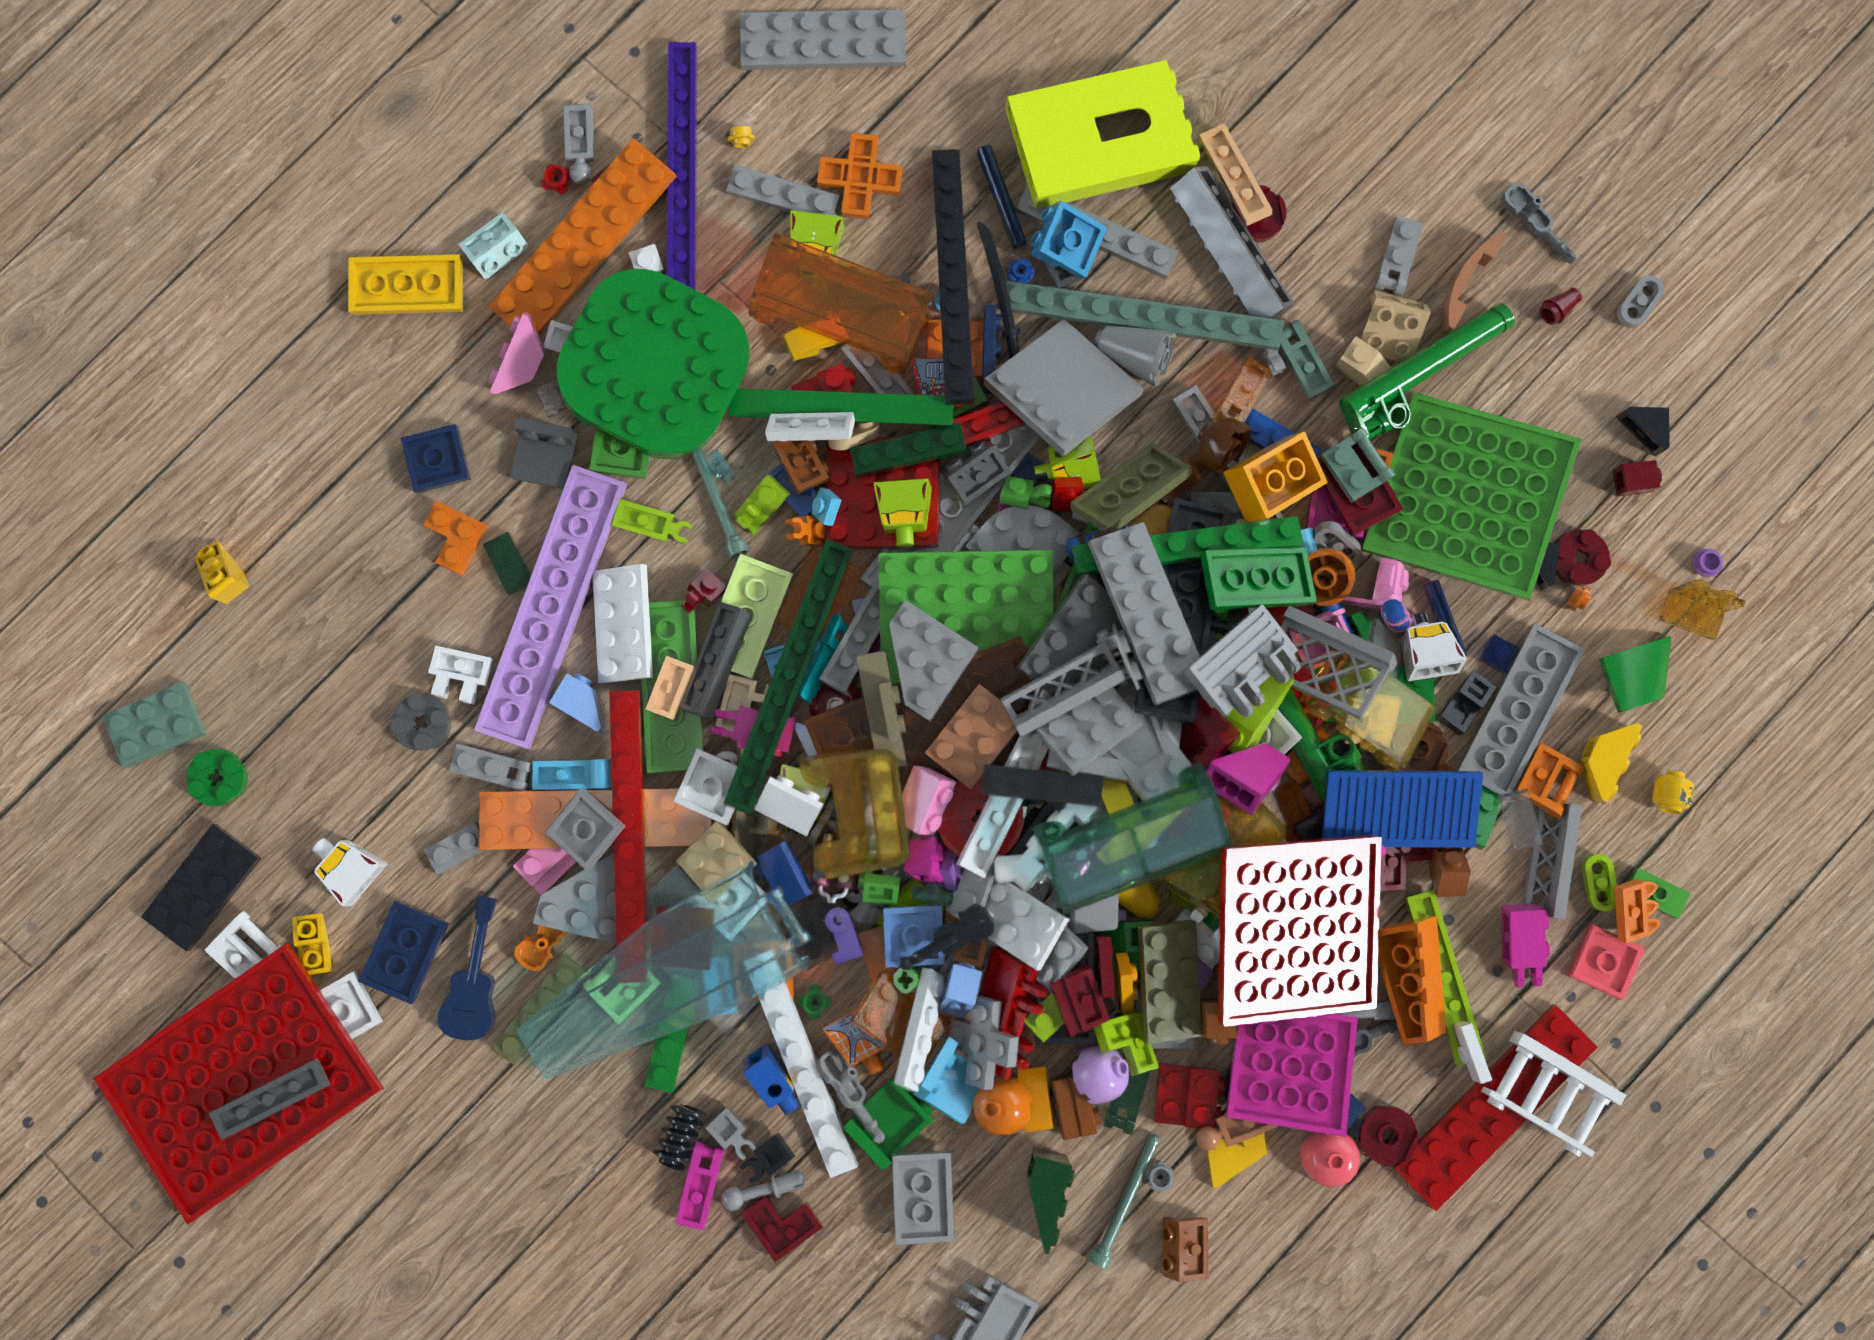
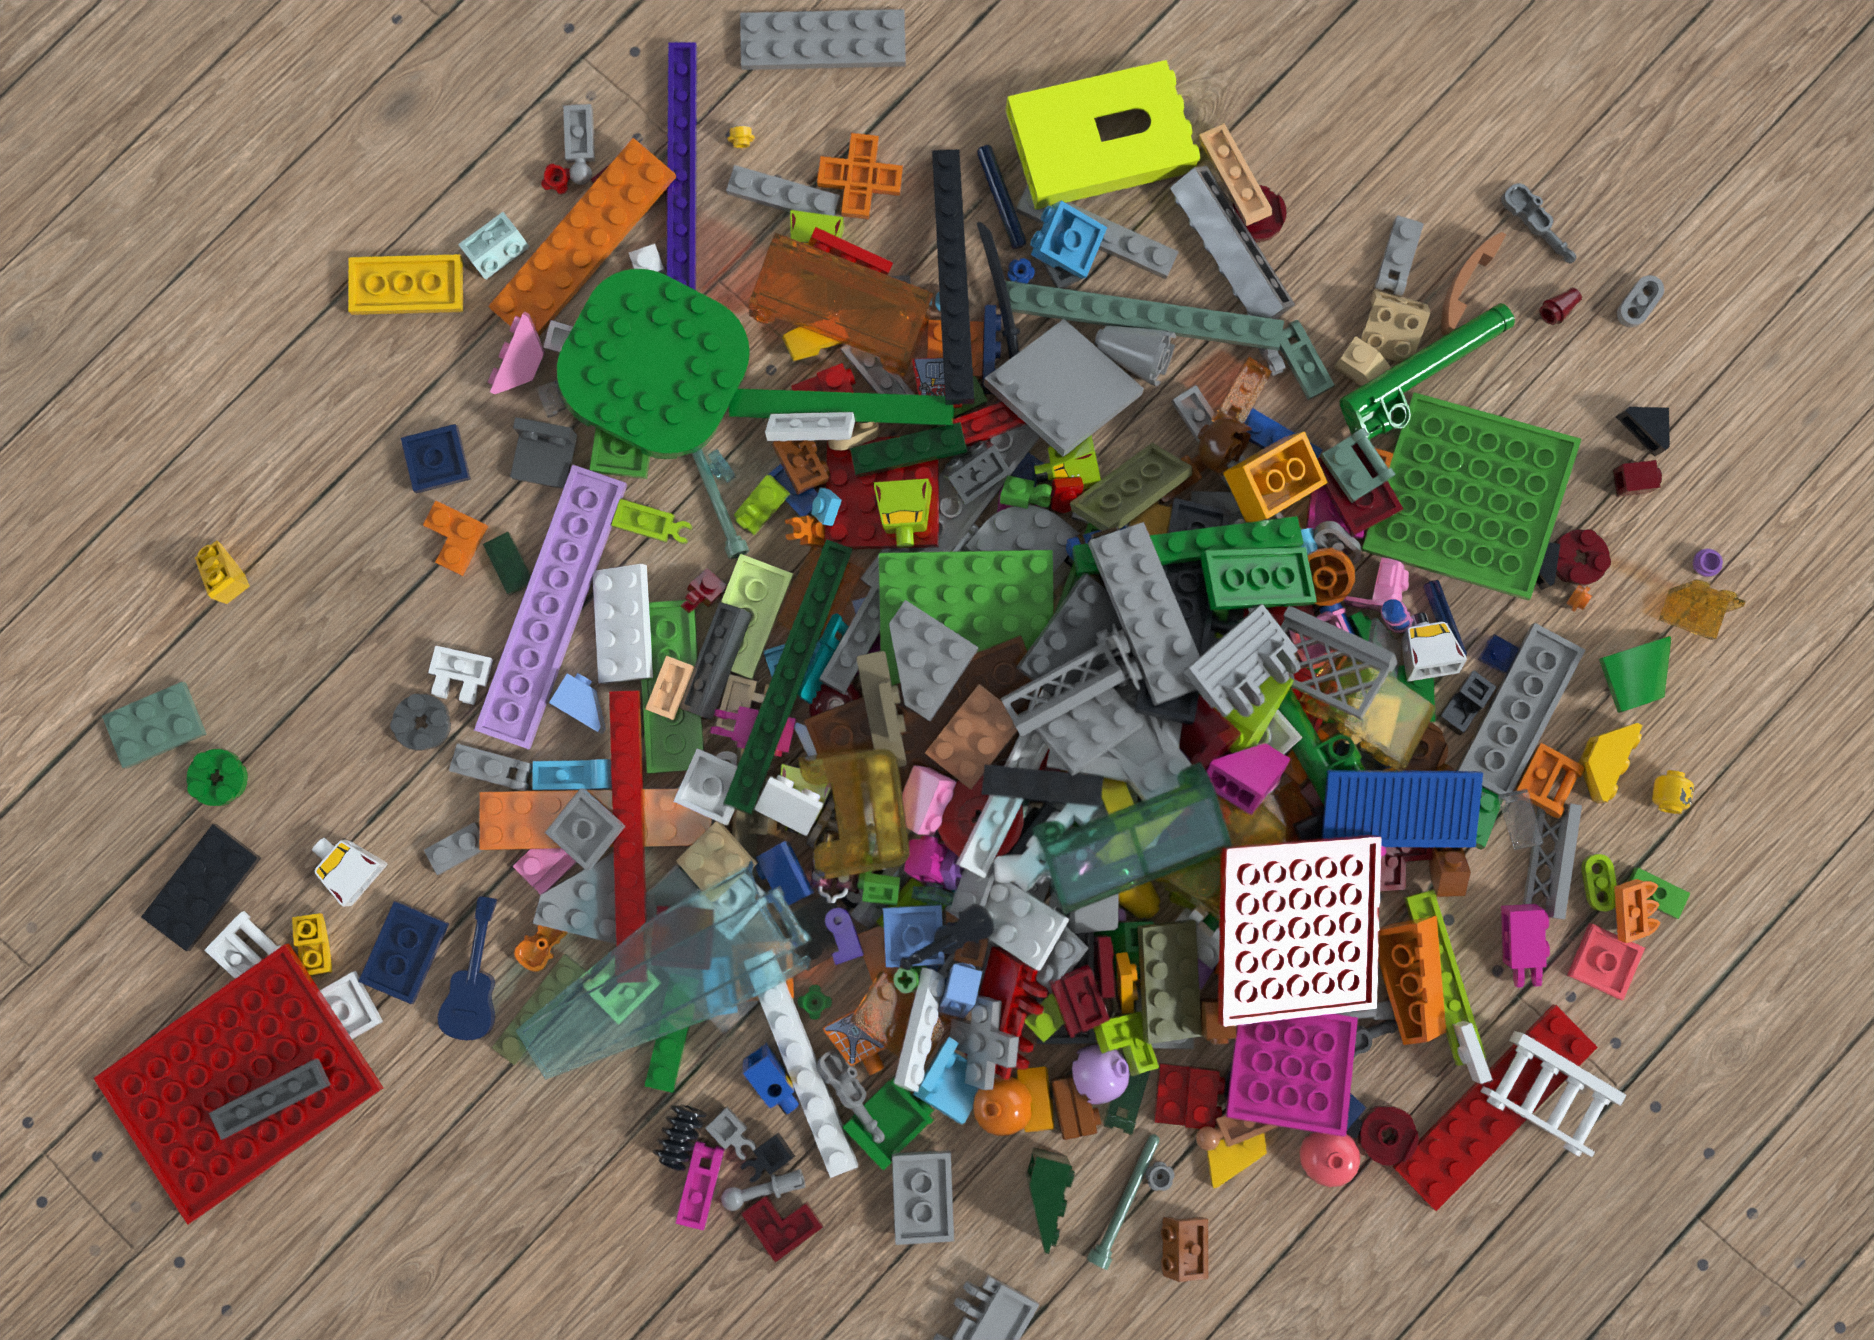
(834, 245): none -> red plate

